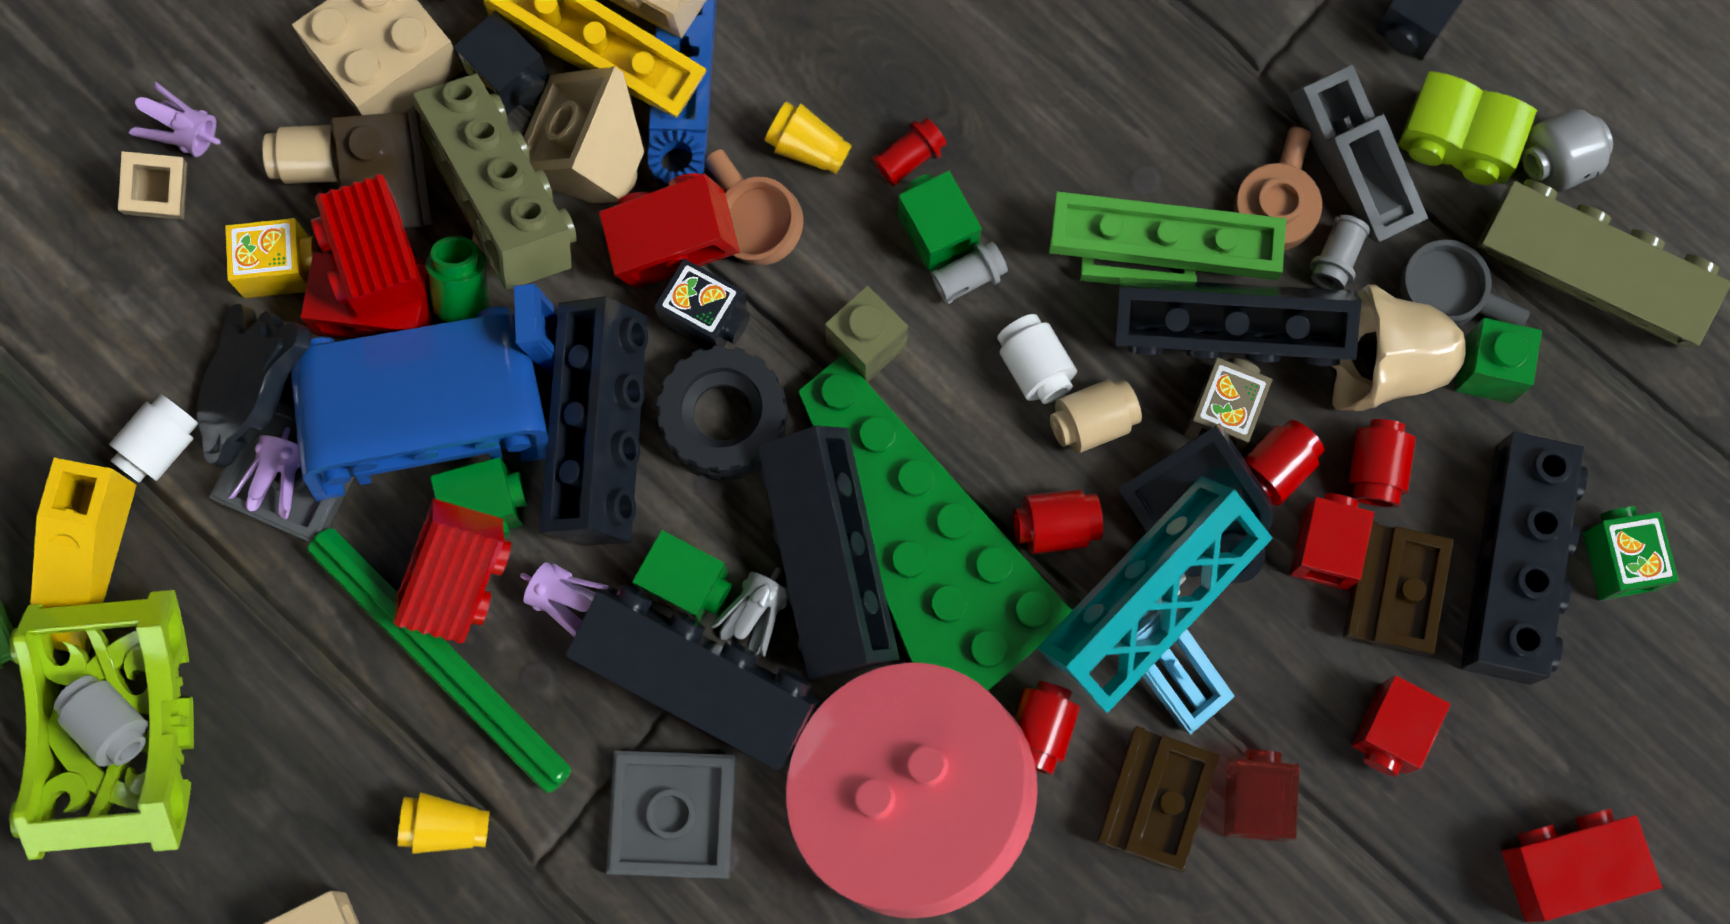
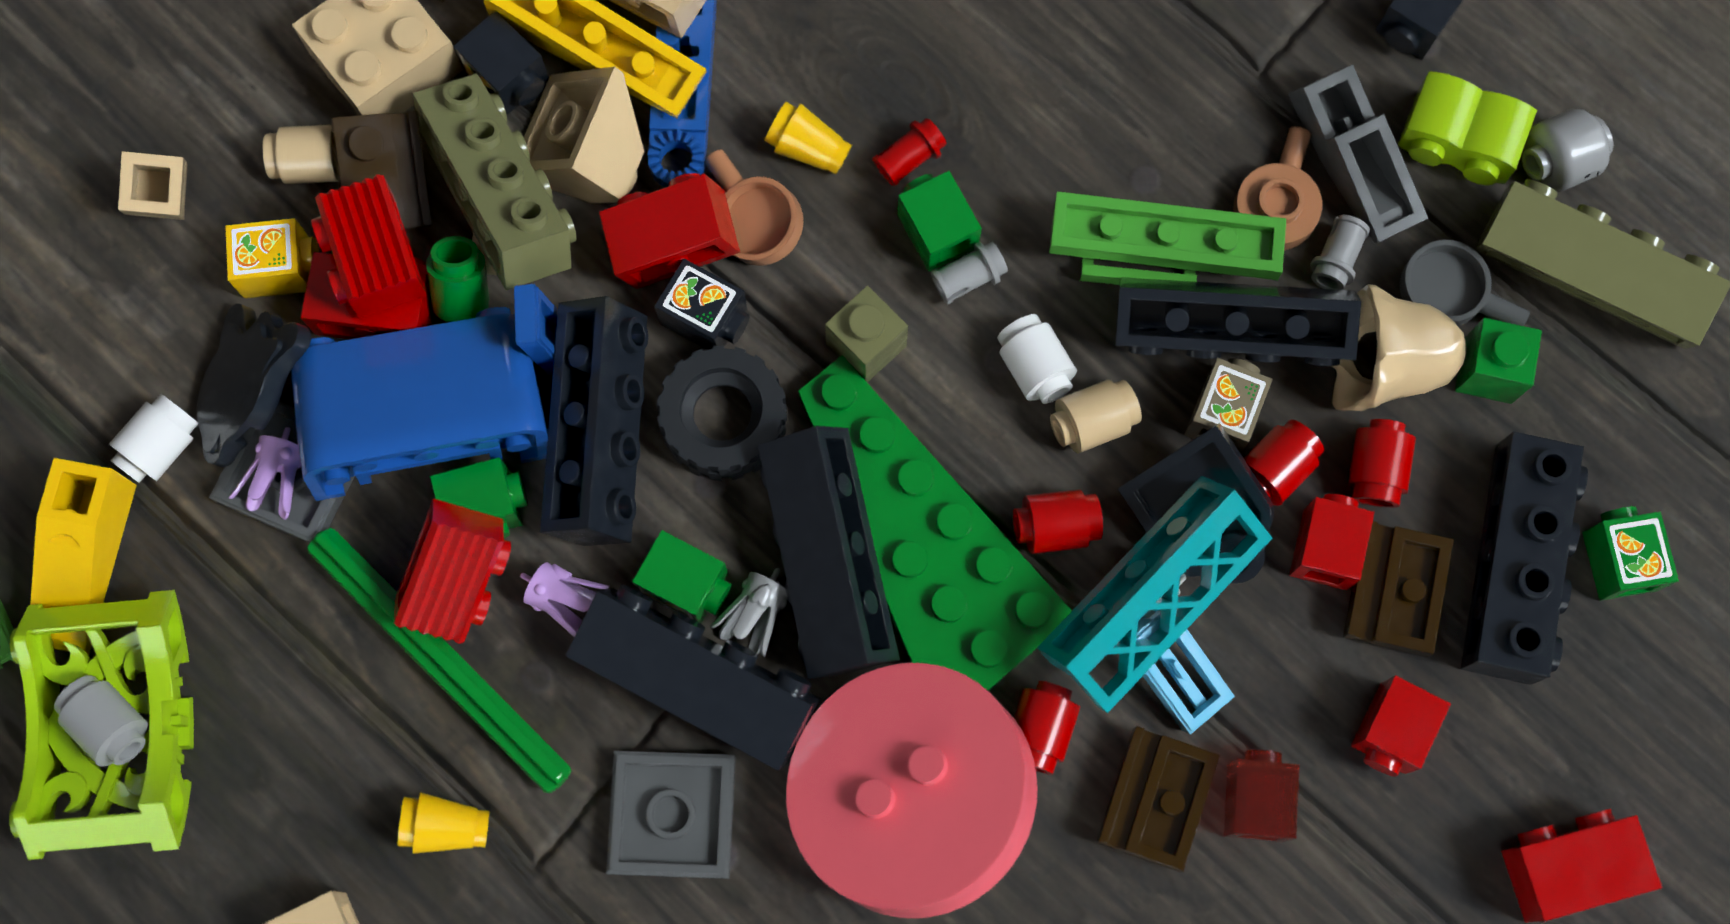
(191, 128): lavender piece -> none

